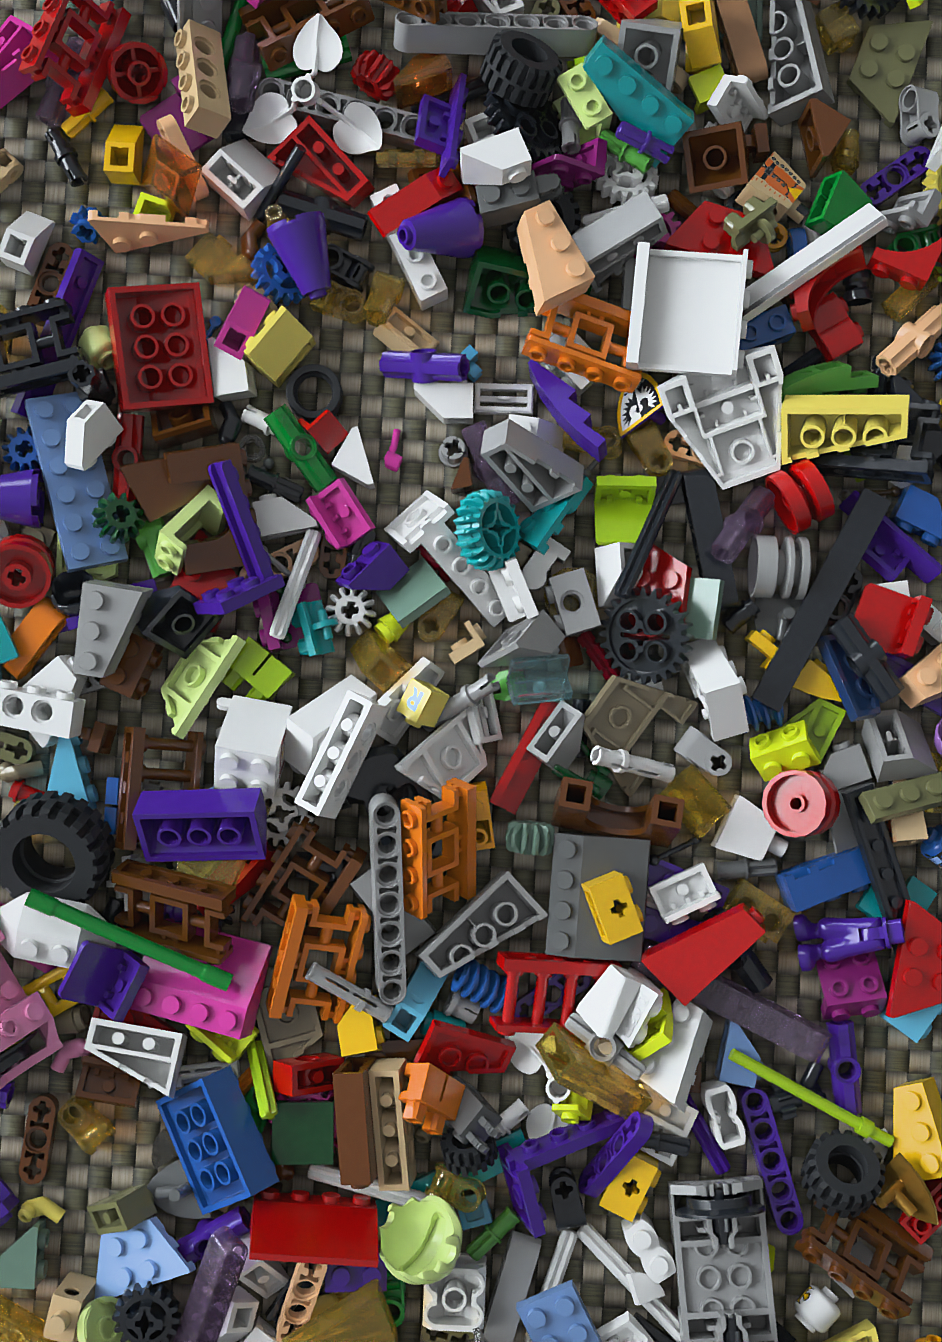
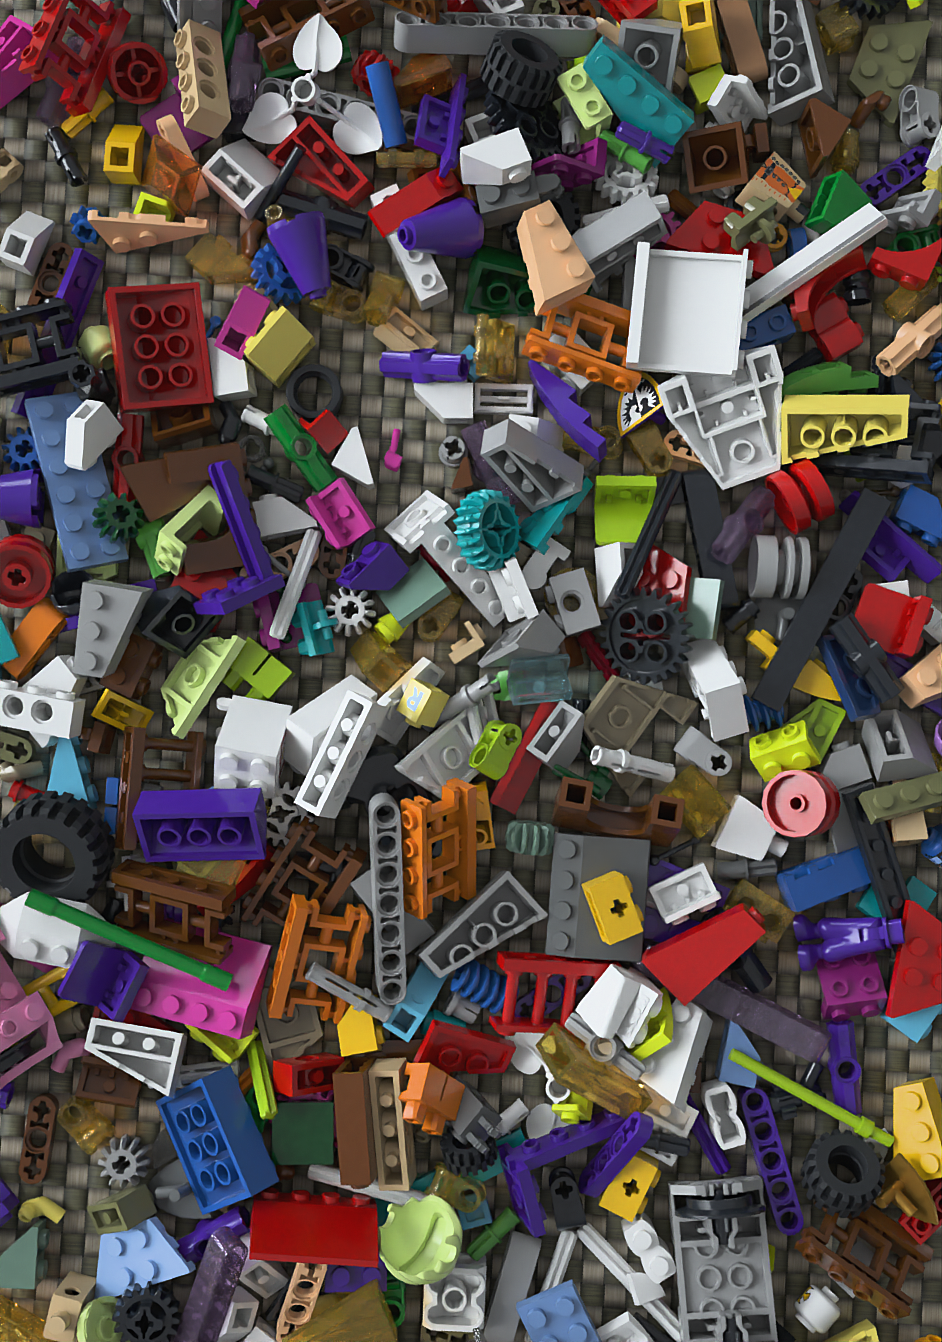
(116, 1168): none -> light grey gear
(121, 711): none -> yellow slope
(386, 104): none -> blue piece
(494, 349): none -> clear yellow plate
(494, 750): none -> lime piece
(863, 110): none -> reddish brown arm

